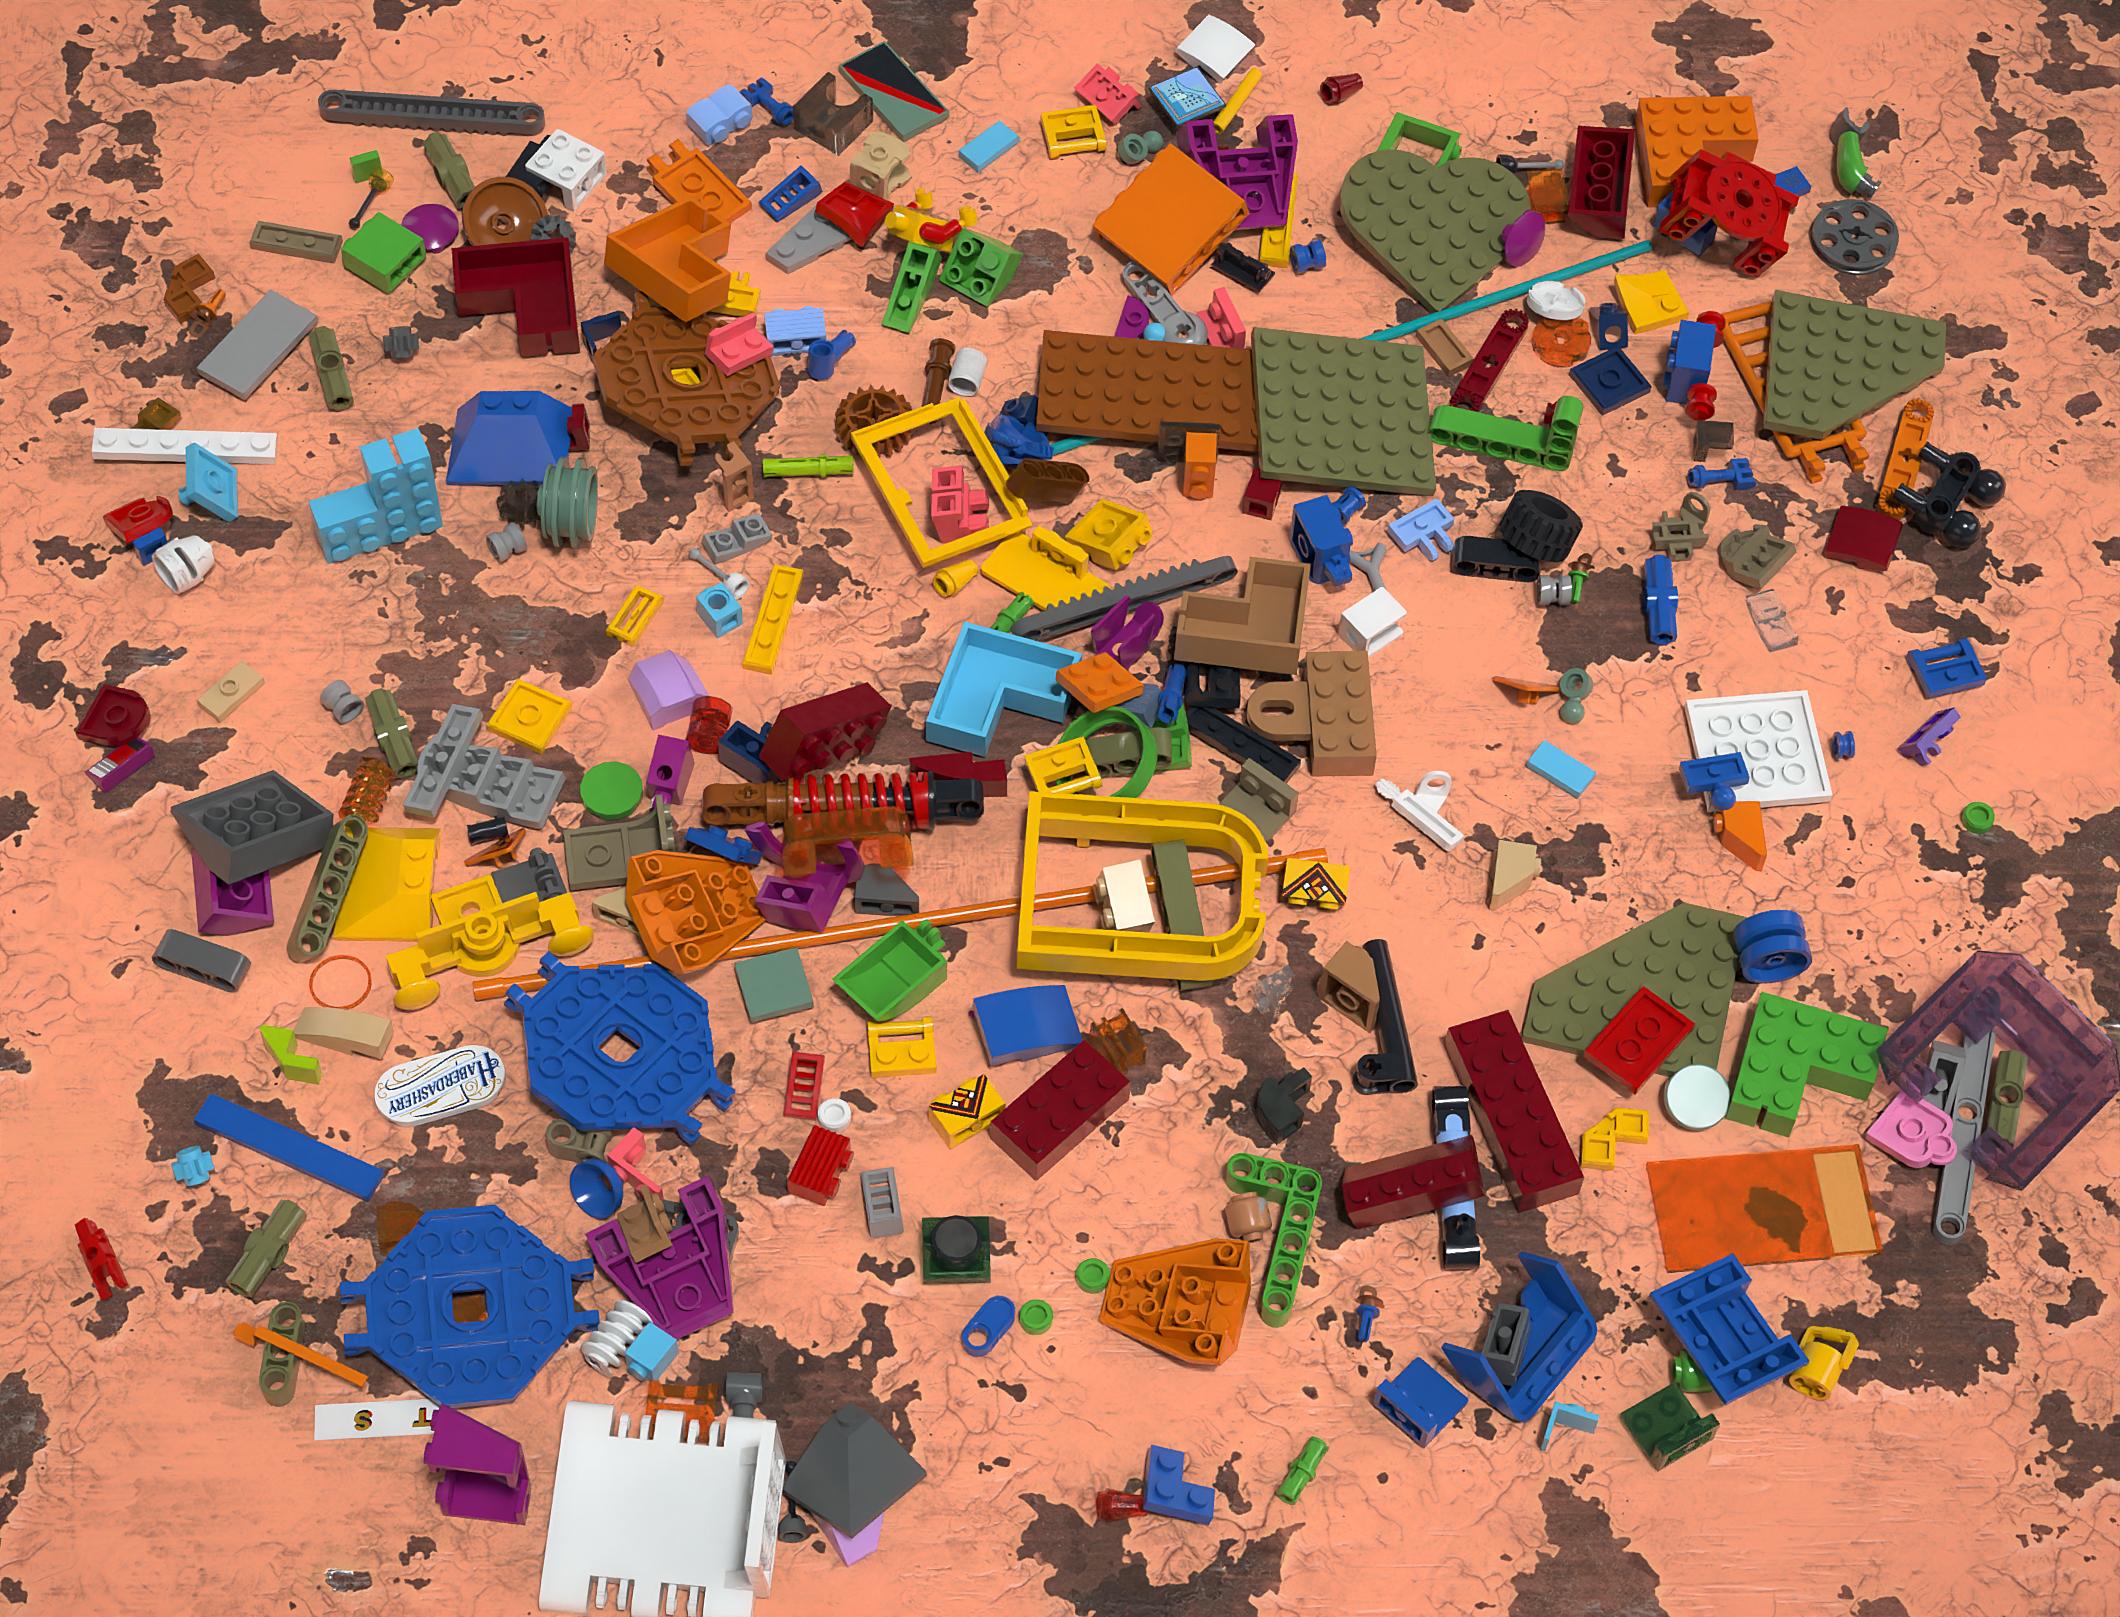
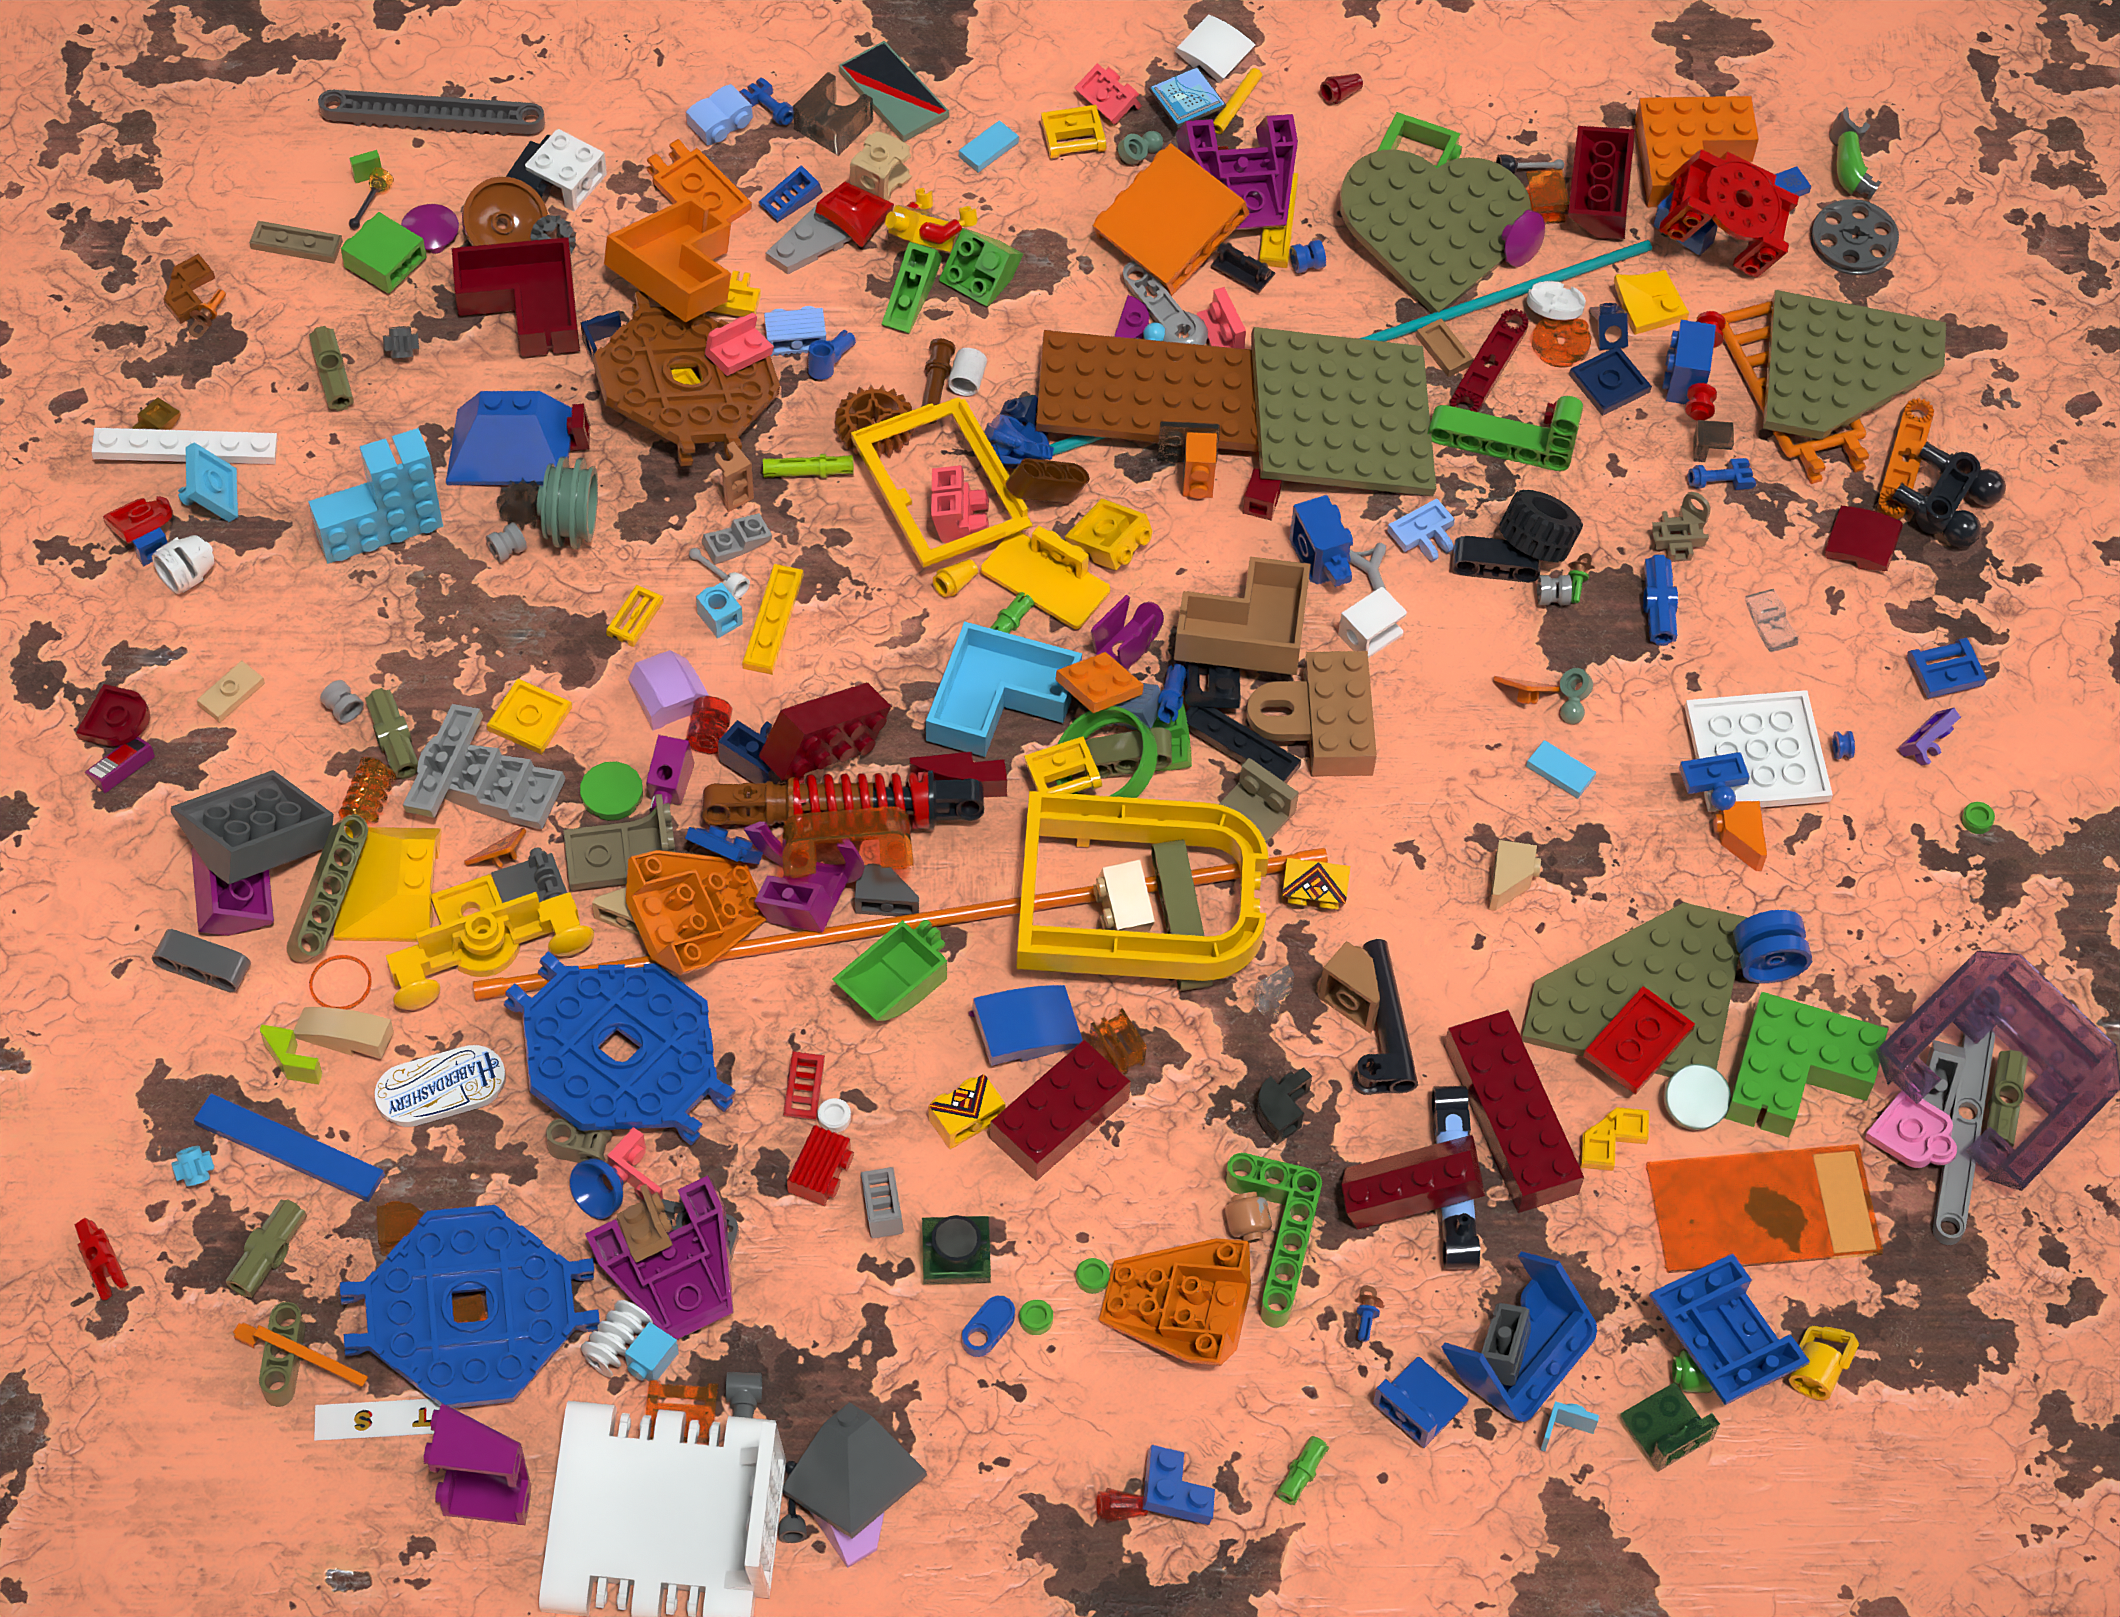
(257, 344): light grey tile -> none
(449, 167): olive piece -> none
(488, 830): black pin -> none
(774, 985): sand green tile -> none
(902, 1057): yellow plate -> none
(1153, 589): dark grey gear -> none
(1349, 504): blue bush -> none
(1423, 807): white piece -> none
(1755, 555): dark tan slope -> none

